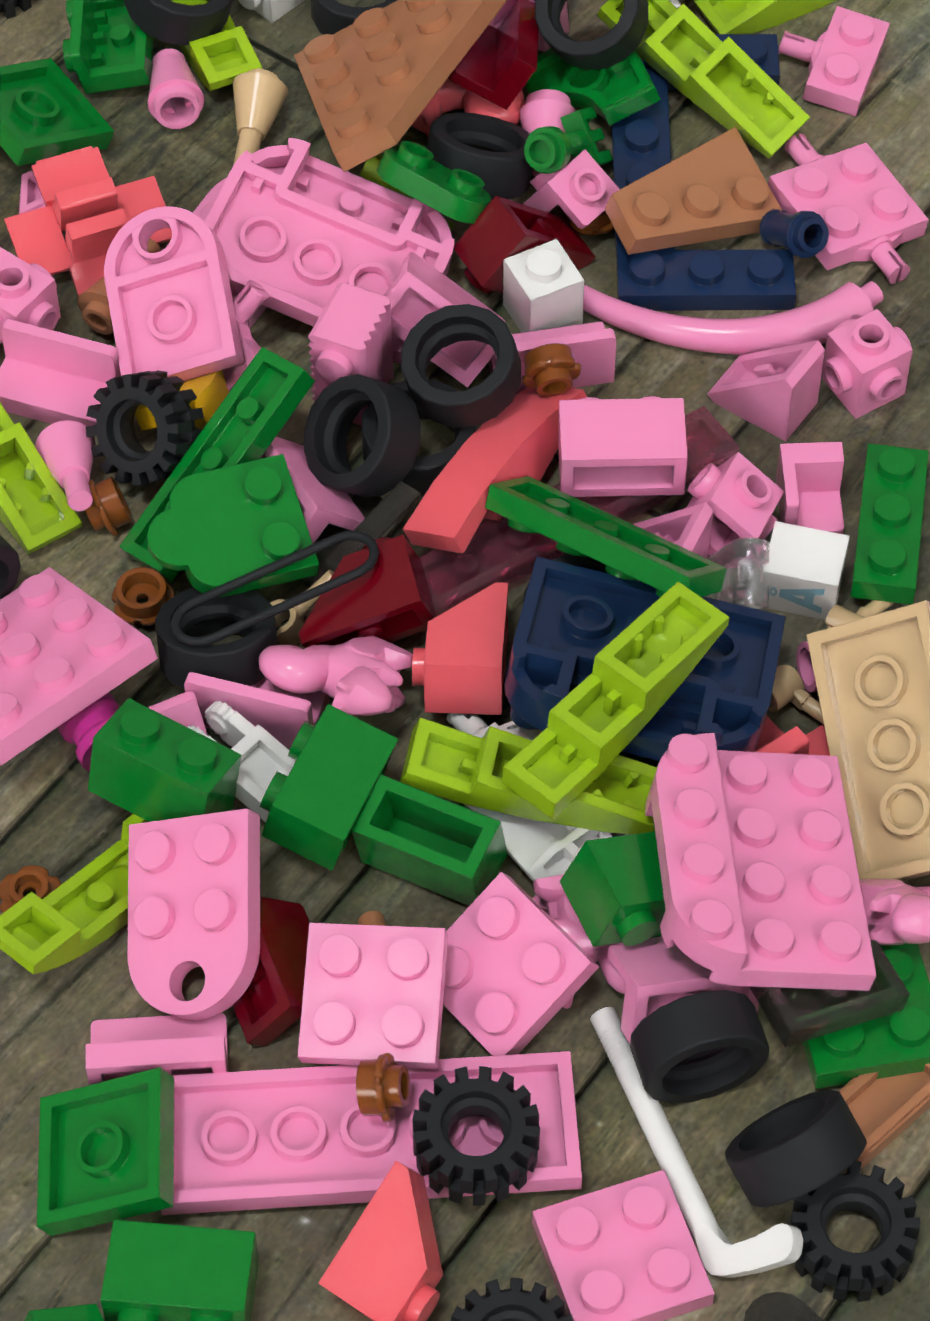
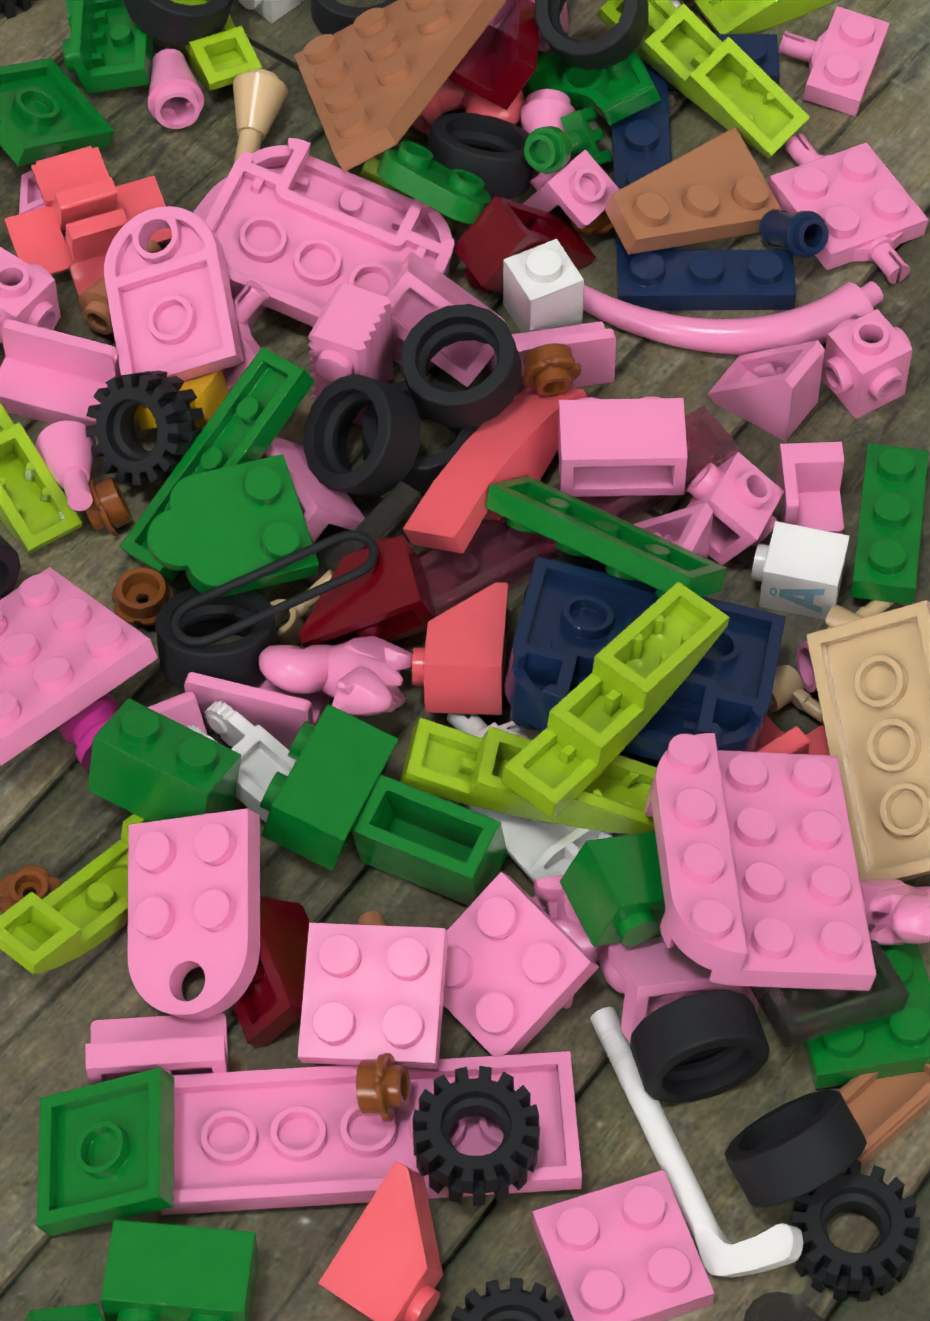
(744, 572): clear plate -> none

